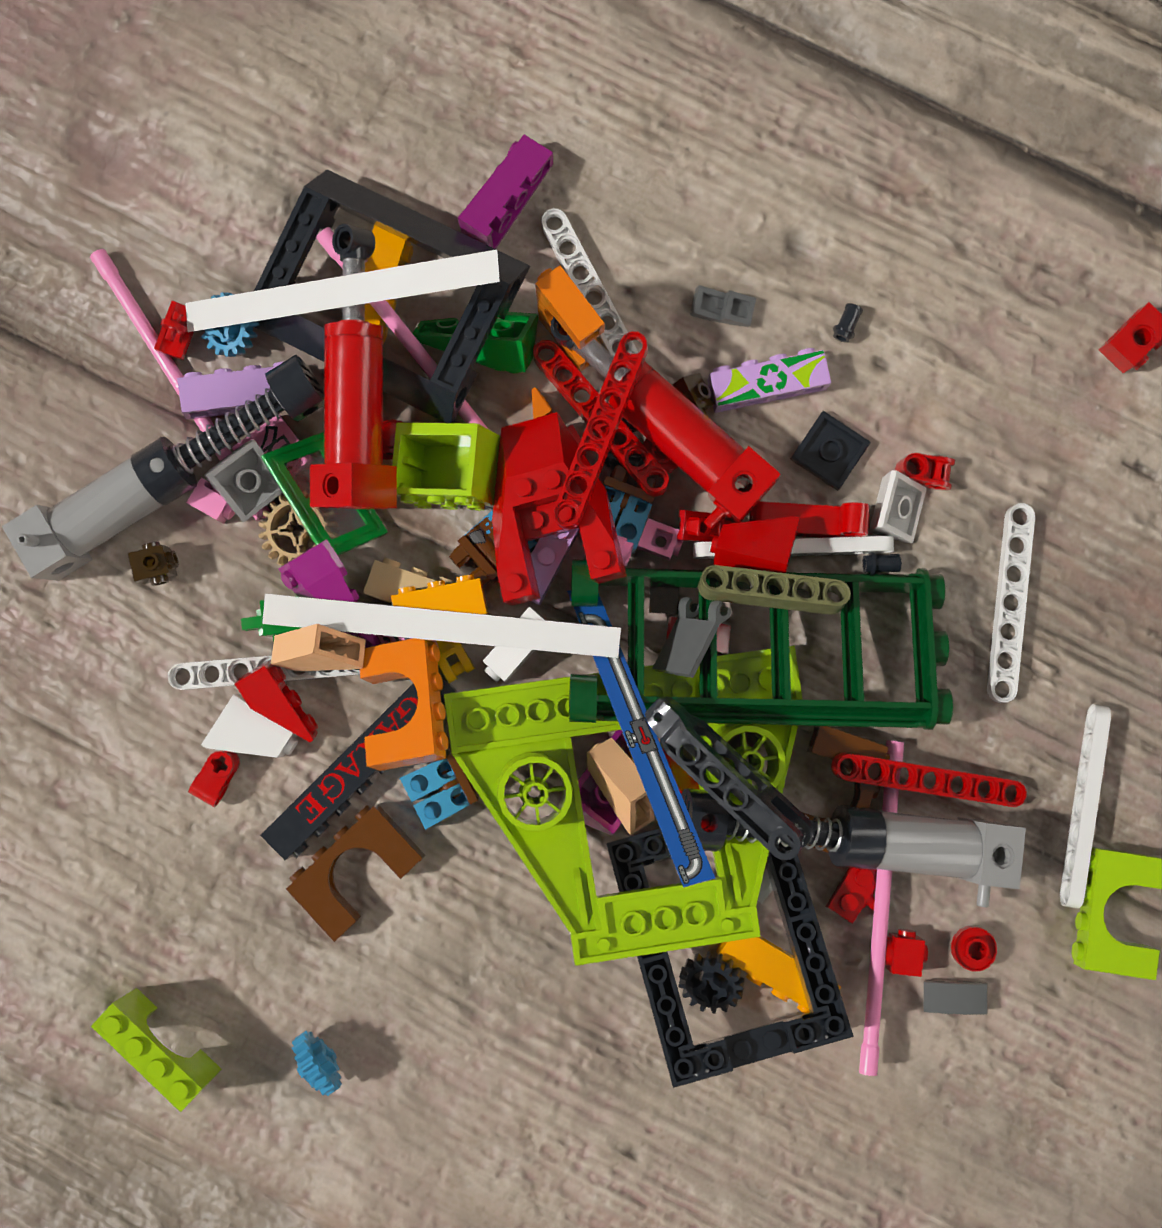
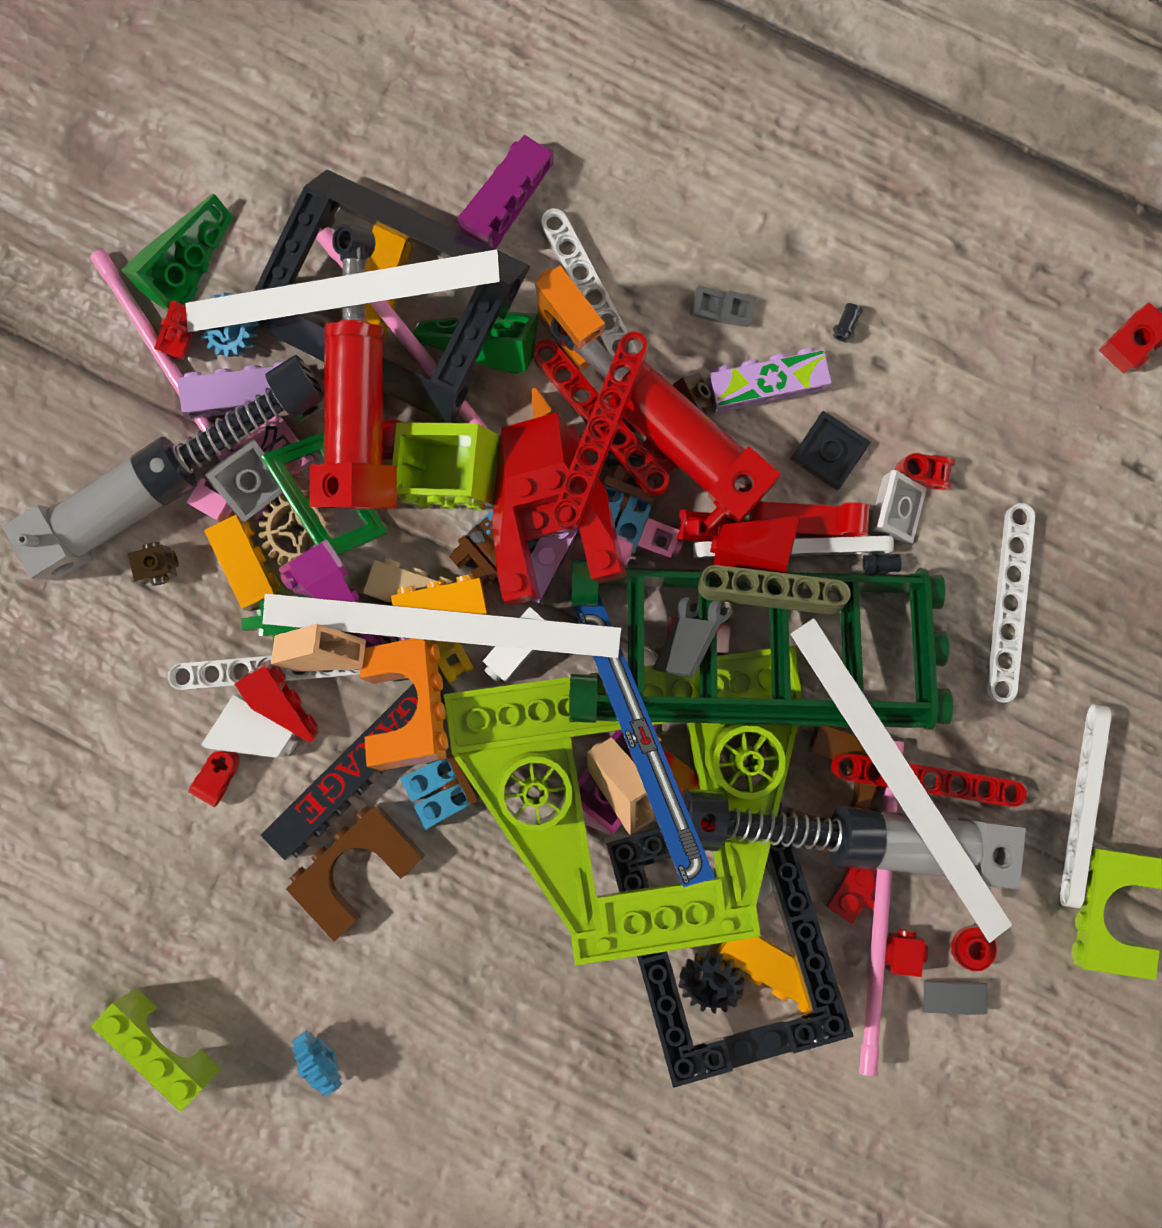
(178, 257): none -> green wedge
(242, 561): none -> light orange brick
(664, 600): dark brown tile -> none
(763, 812): black piece -> none
(901, 780): none -> white sticker

